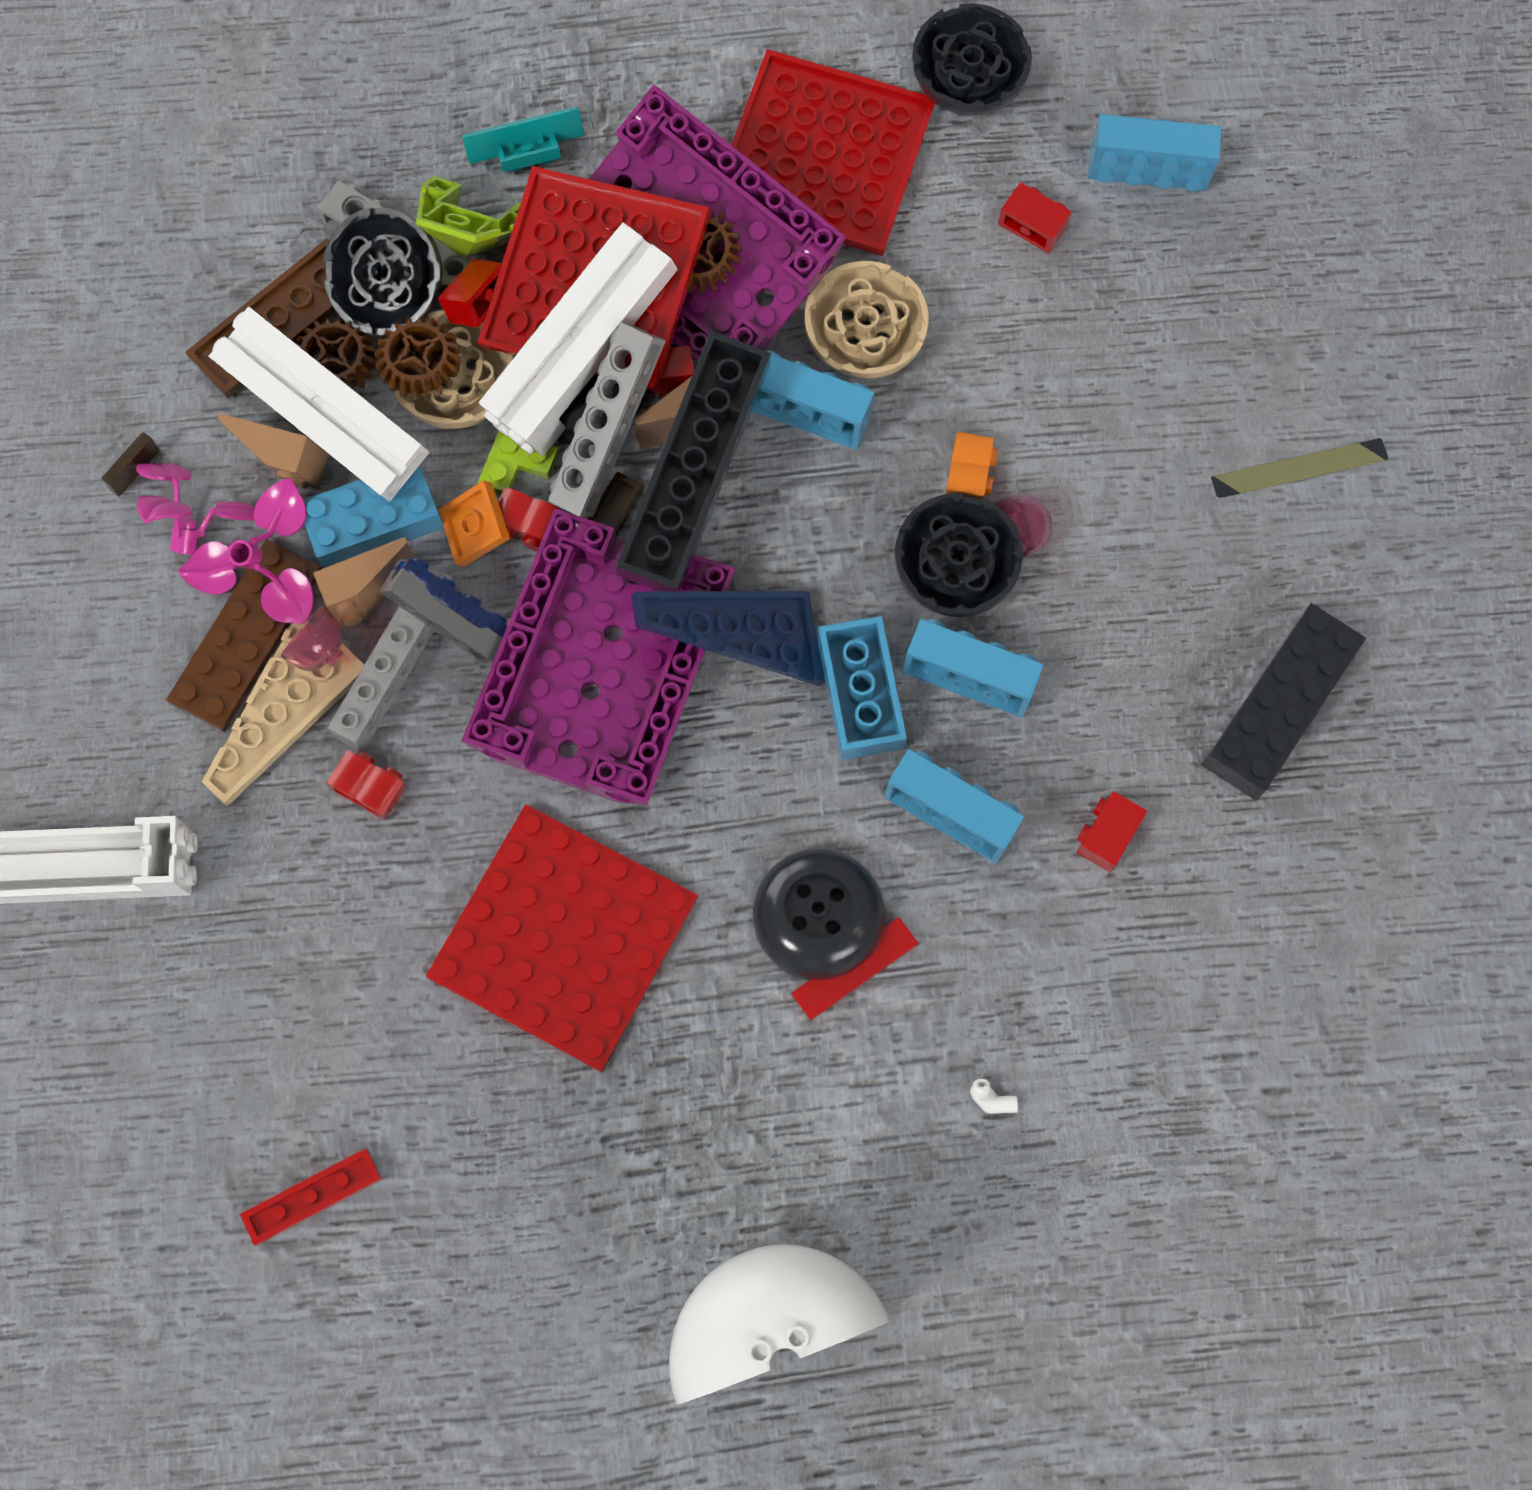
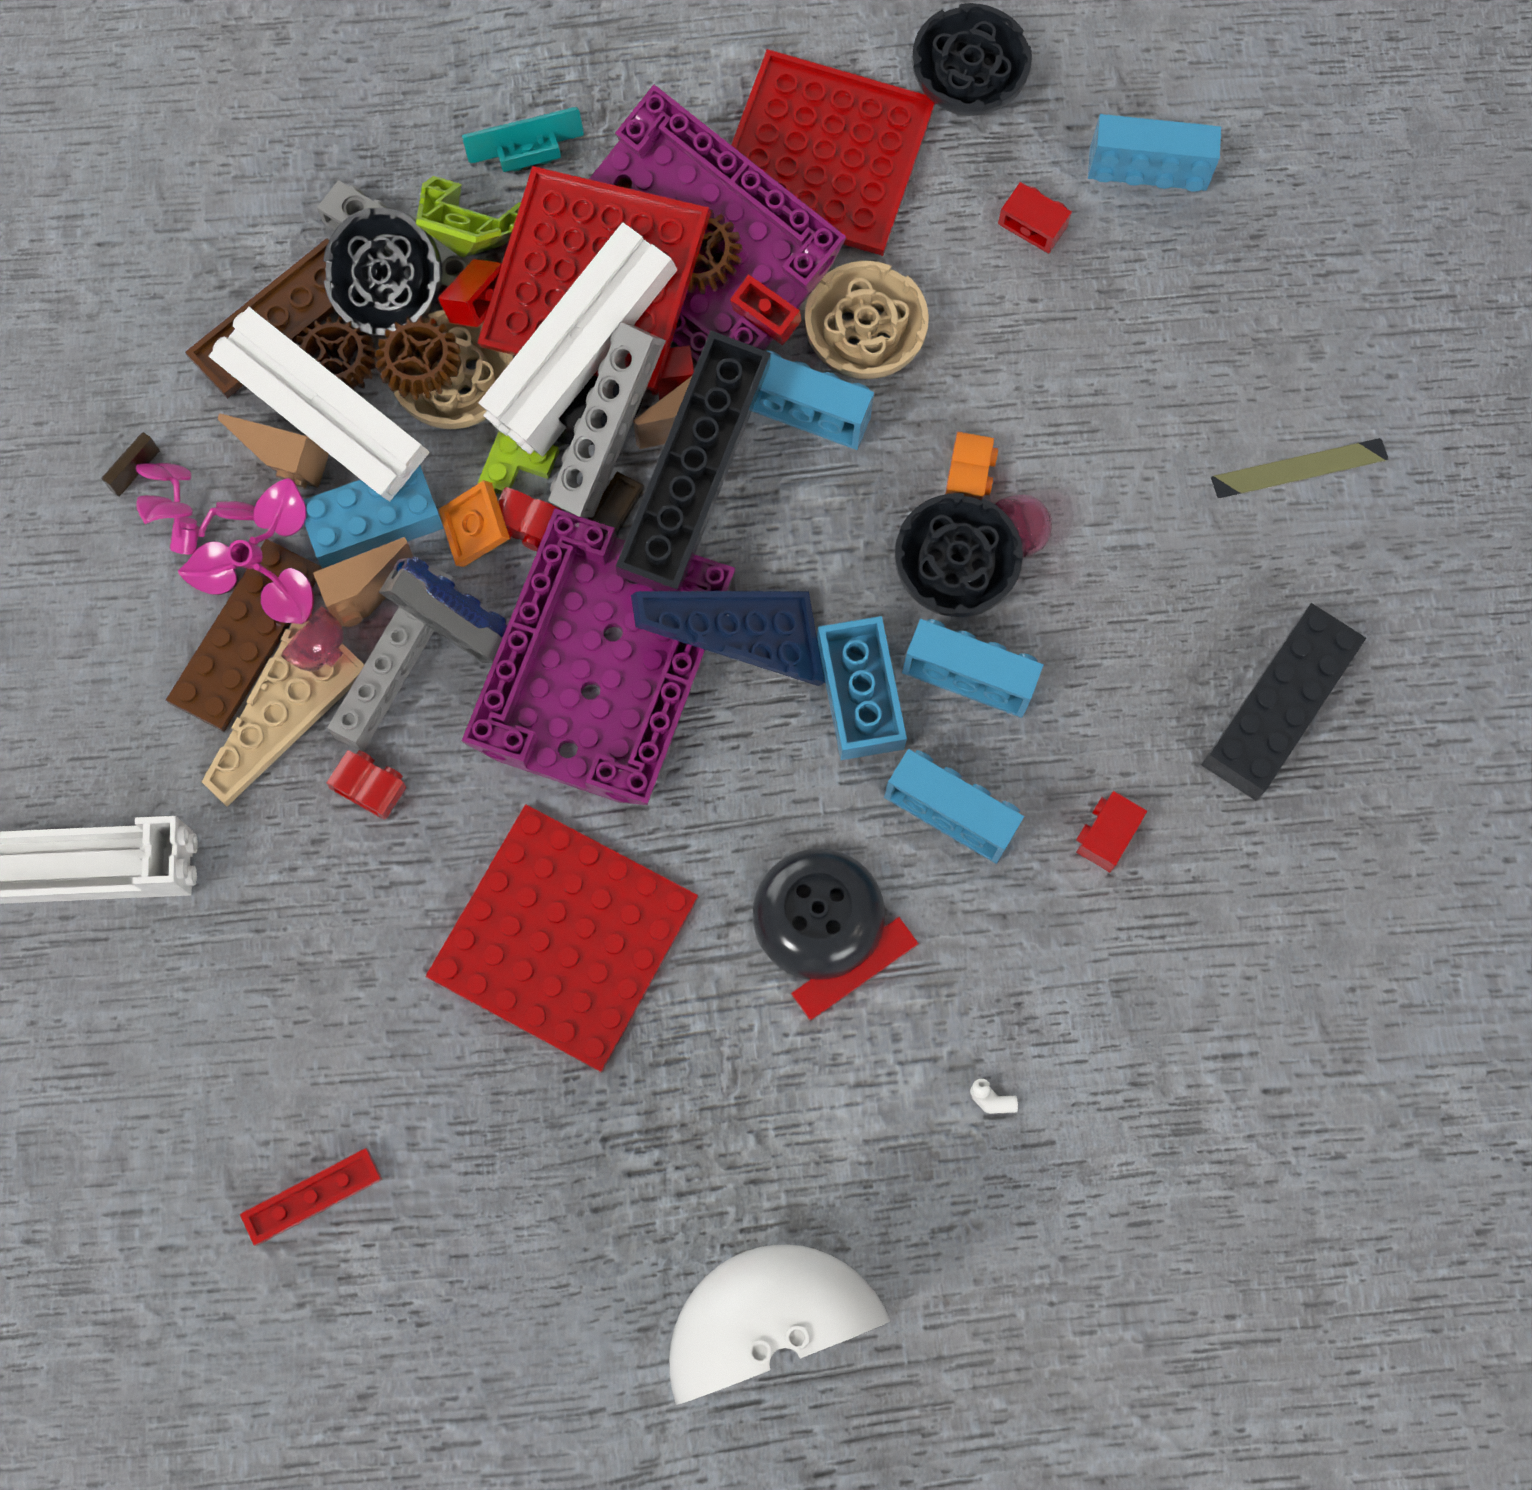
(765, 309): none -> red brick

